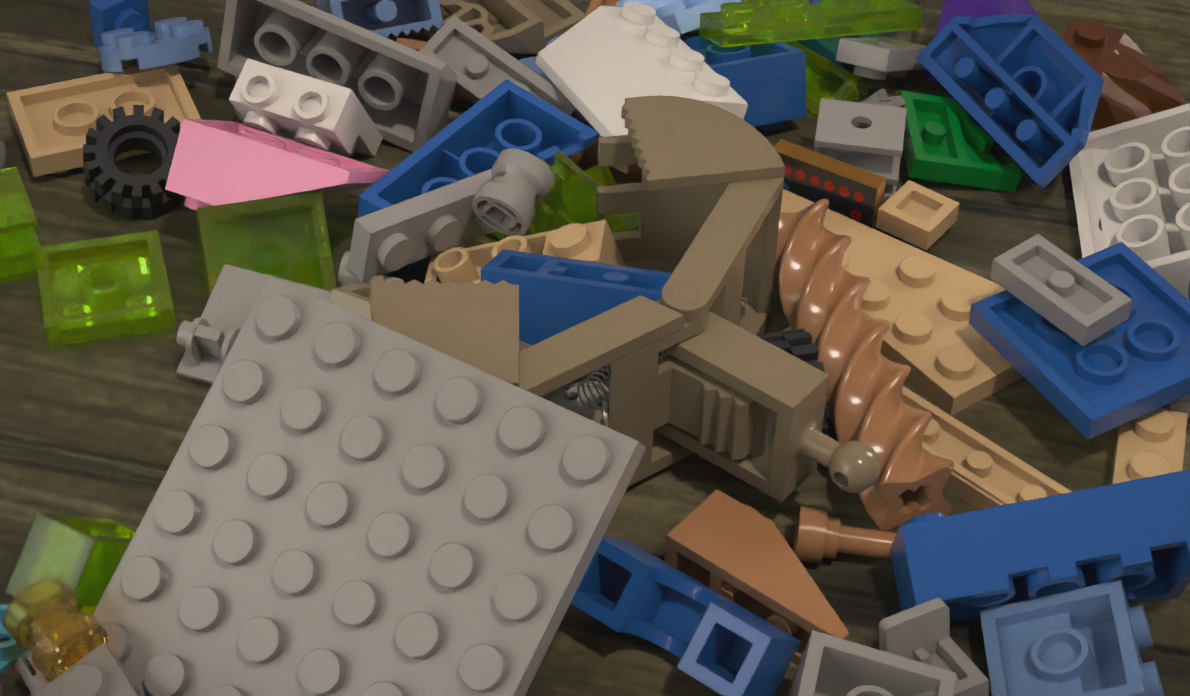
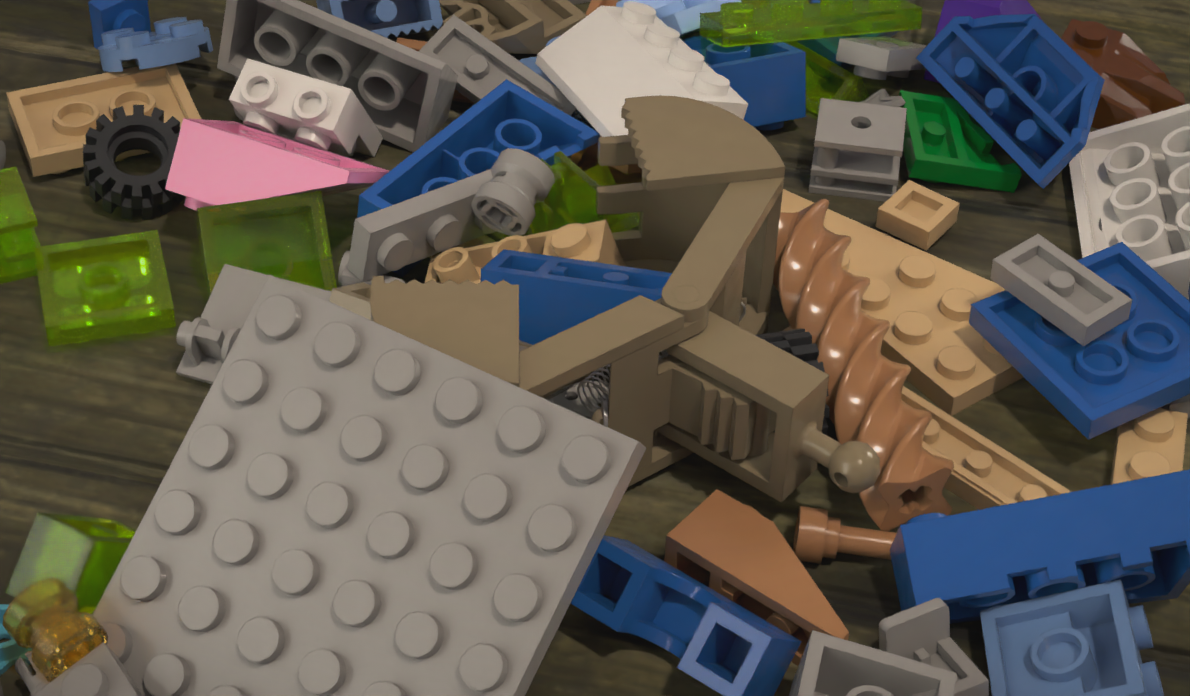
(846, 187): tile -> none

